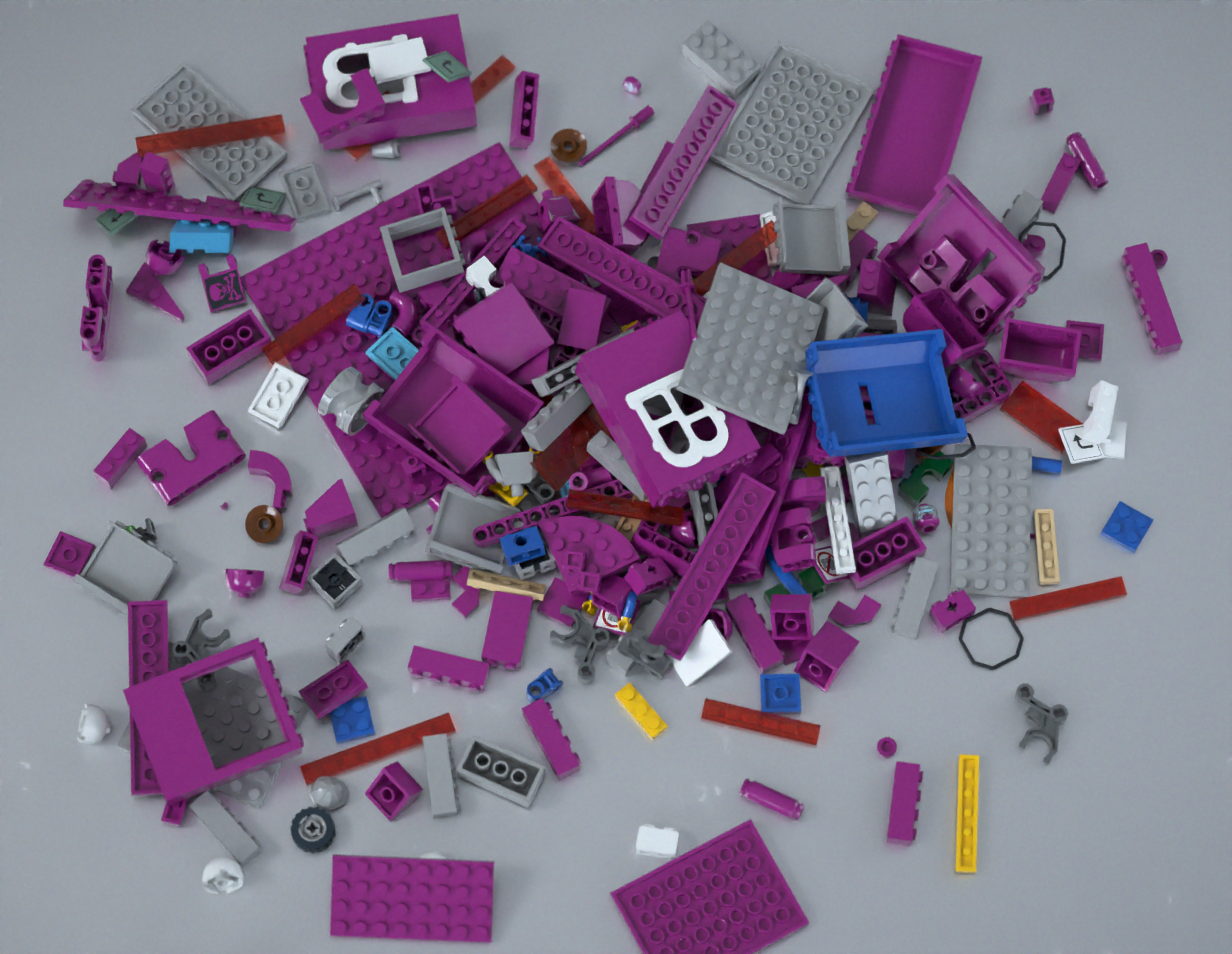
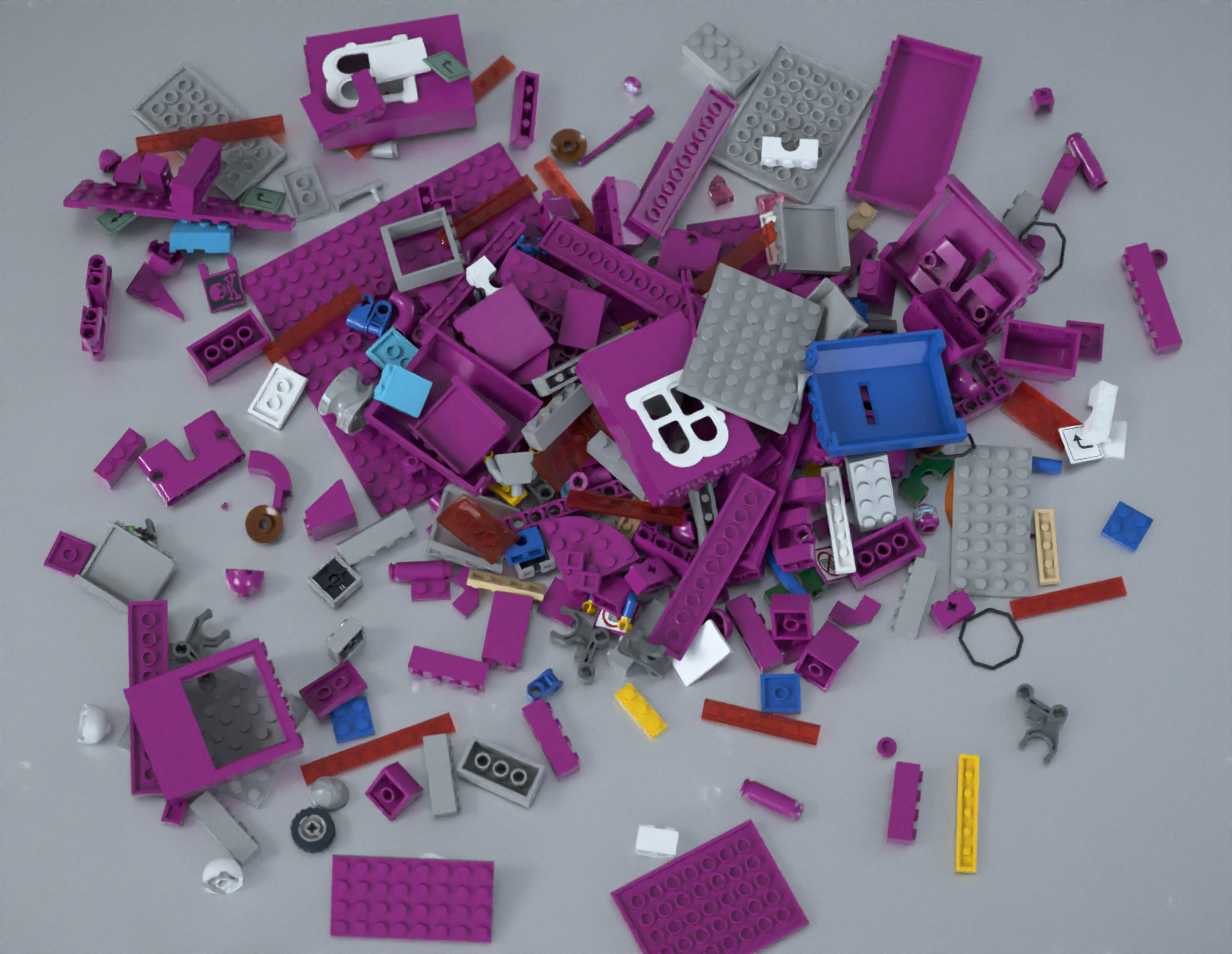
(108, 160): none -> magenta cone
(195, 176): none -> magenta brick
(298, 562): magenta brick -> none
(402, 390): none -> medium azure brick
(477, 529): none -> clear red tile
(719, 191): none -> clear pink plate
(766, 202): none -> clear pink plate
(775, 155): none -> white arch

